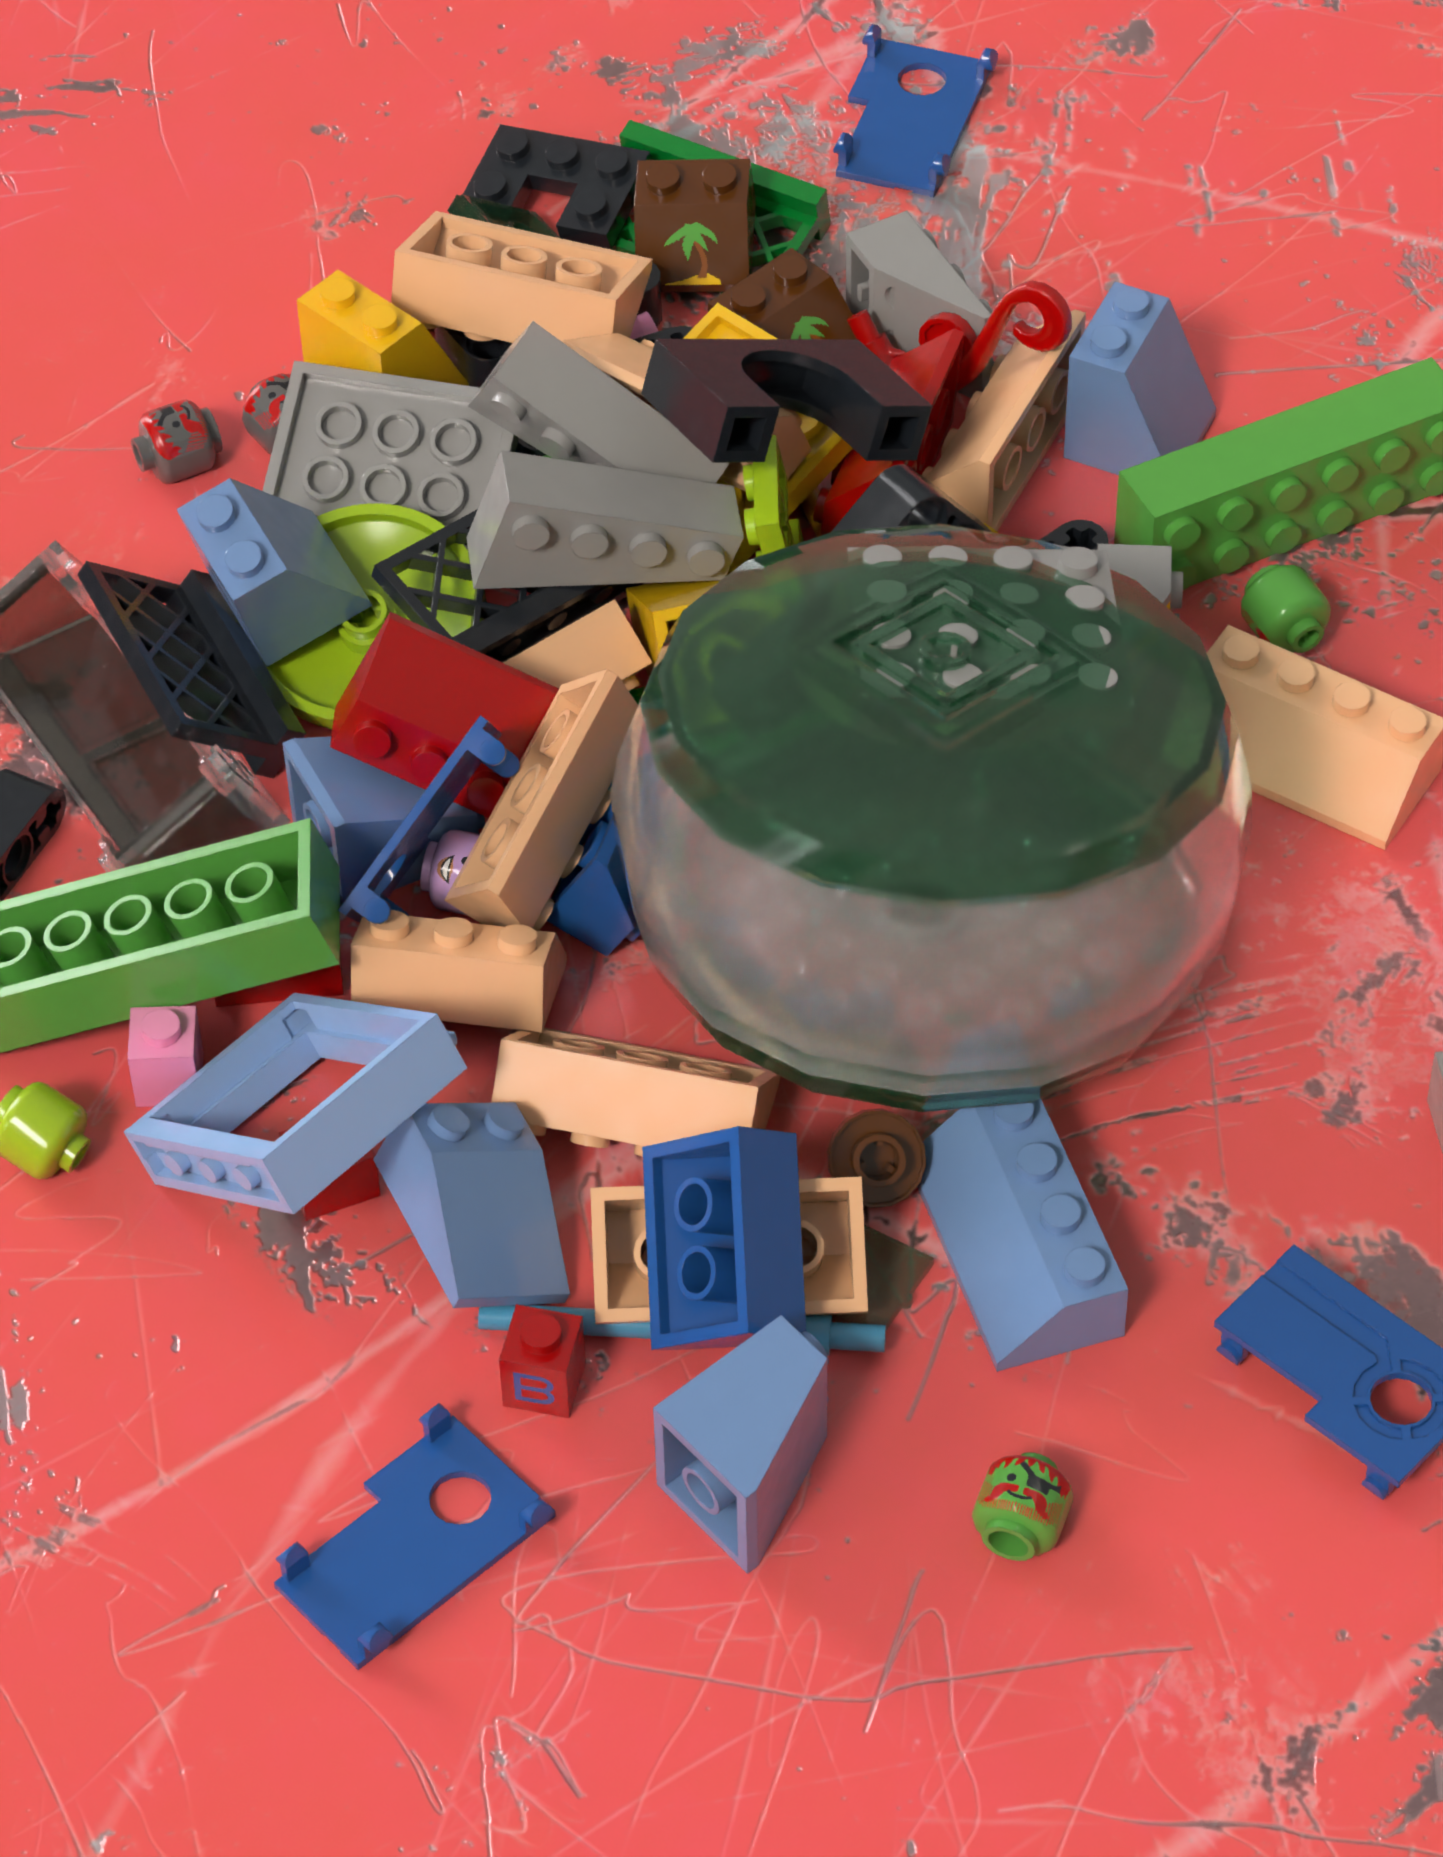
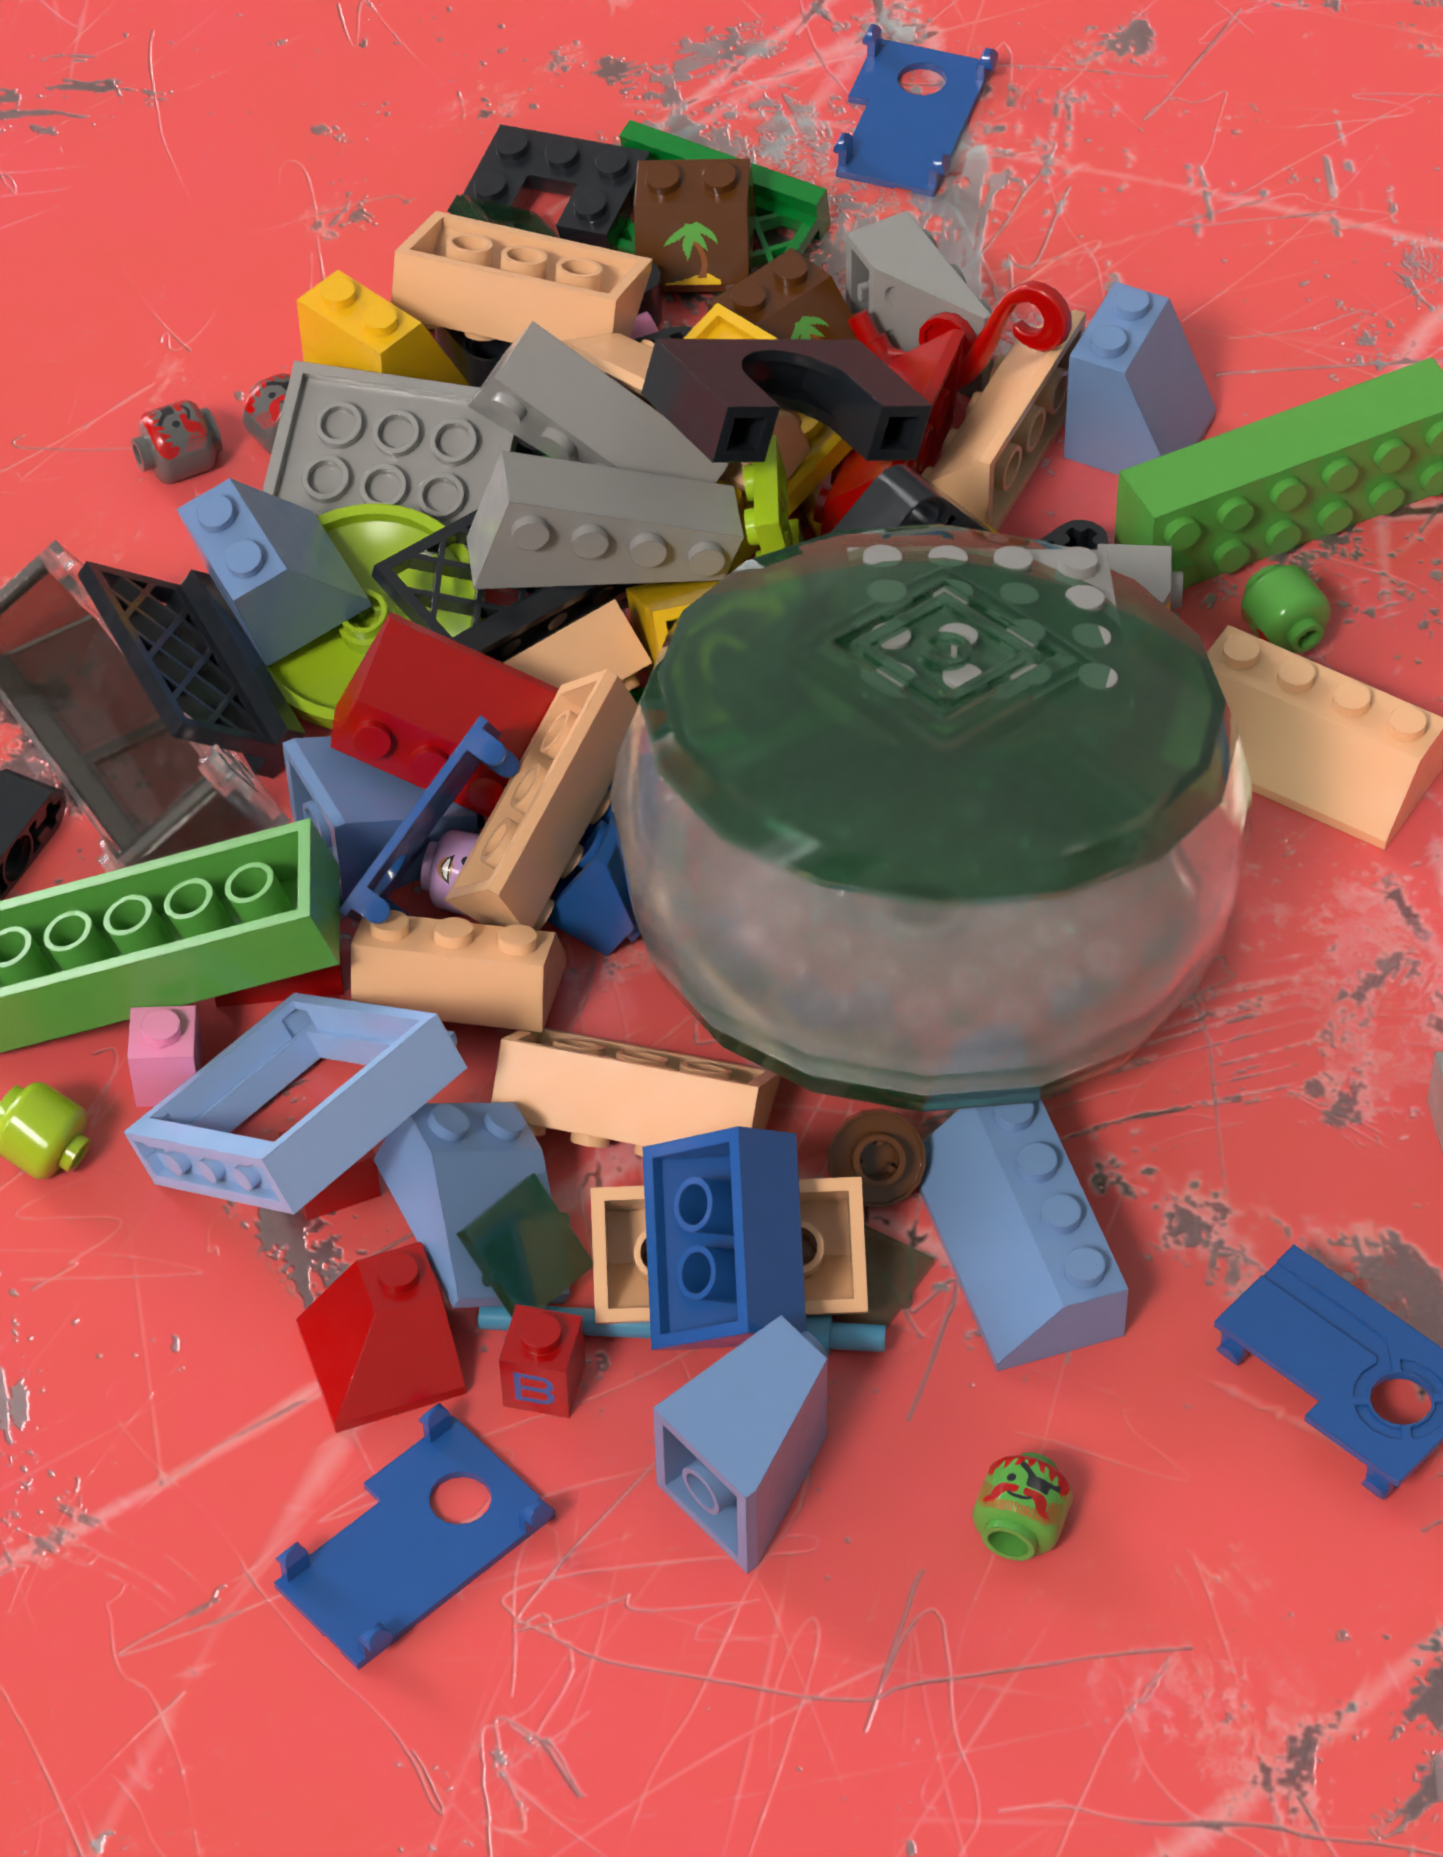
(381, 1340): none -> red slope
(525, 1247): none -> clear green piece

